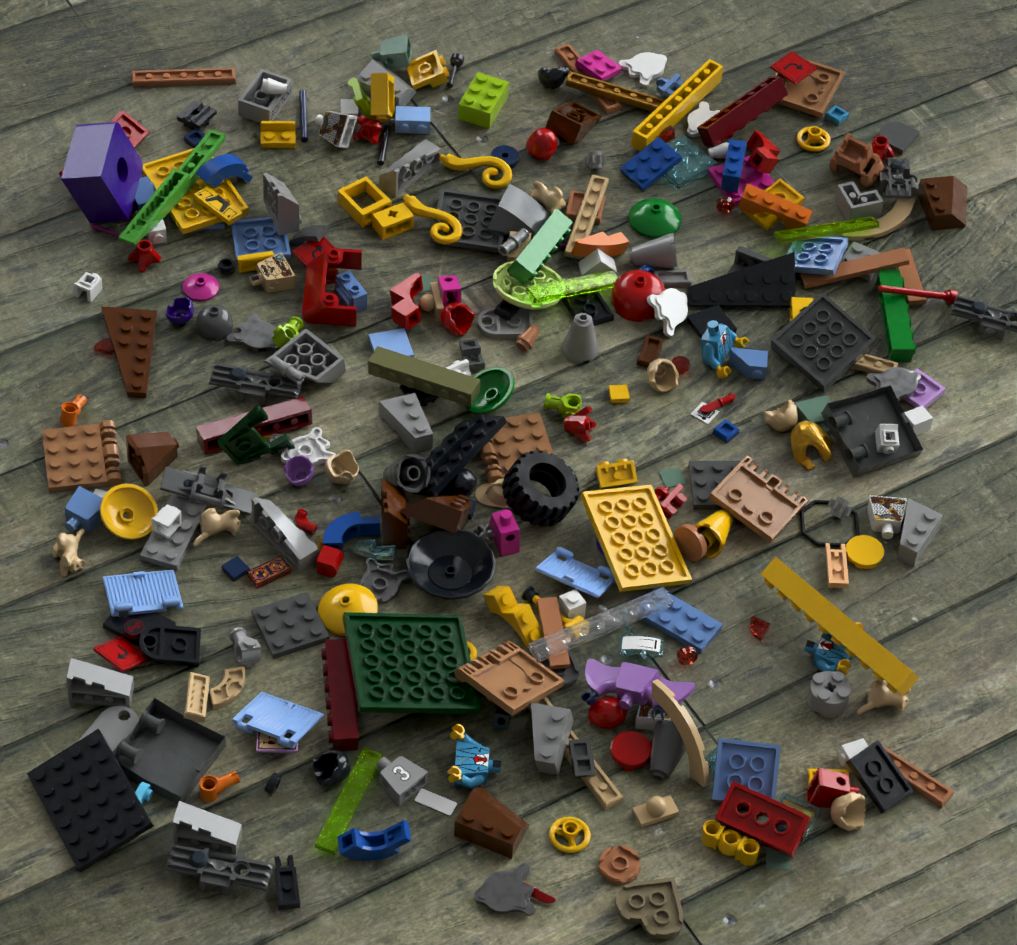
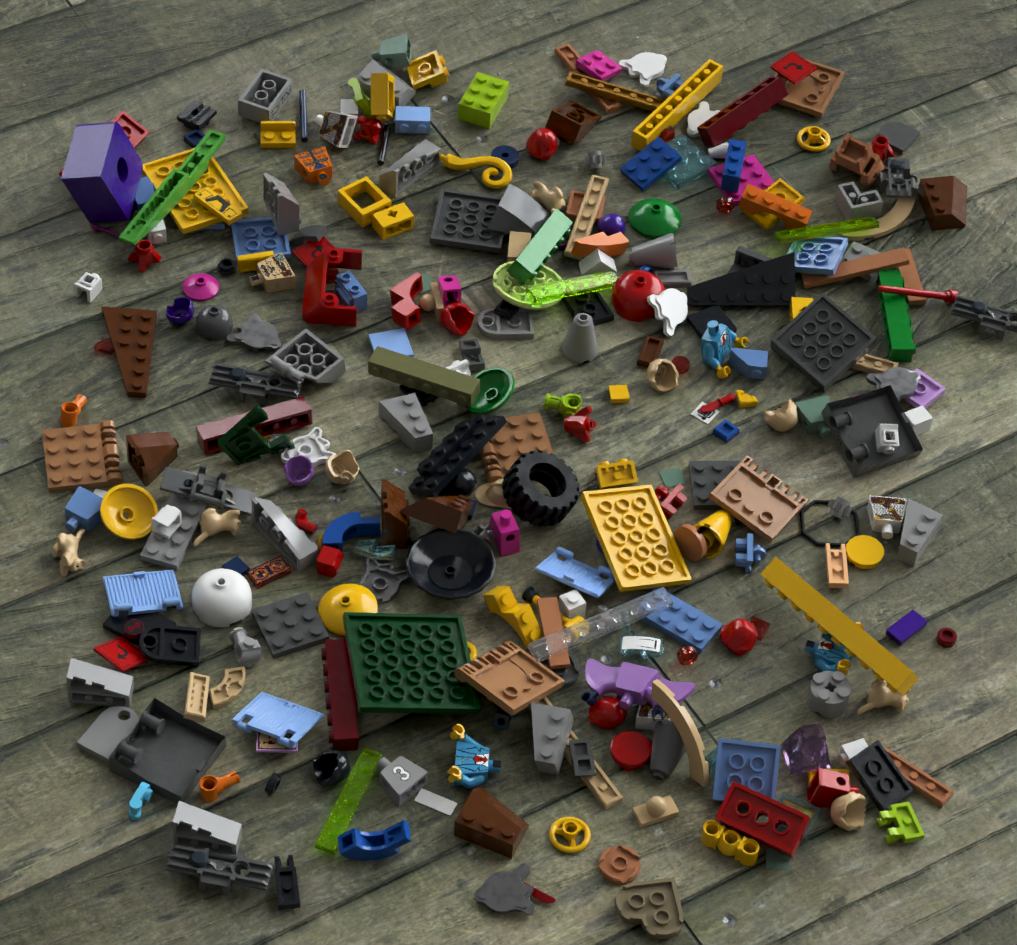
(90, 800): black plate -> none
(183, 77): nougat tile -> none
(221, 597): none -> white cylinder
(222, 167): blue arch -> none
(272, 86): white cone -> none
(287, 332): lime connector -> none
(314, 166): none -> orange torso
(408, 473): dark grey cone -> none
(421, 210): yellow plant -> none
(455, 64): black hinge -> none
(513, 242): light grey pin -> none
(527, 338): nougat cone -> none
(552, 77): black hair -> none
(611, 224): none -> dark purple hair
(739, 636): none -> red hair
(745, 400): none -> yellow tile
(746, 545): none -> medium blue hips
(764, 153): red arch -> none
(806, 749): none -> clear purple slope
(807, 434): pearl gold piece -> none
(837, 115): dark azure tile -> none
(906, 627): none -> dark purple tile
(906, 824): none -> lime plate
(946, 637): none -> dark red tile

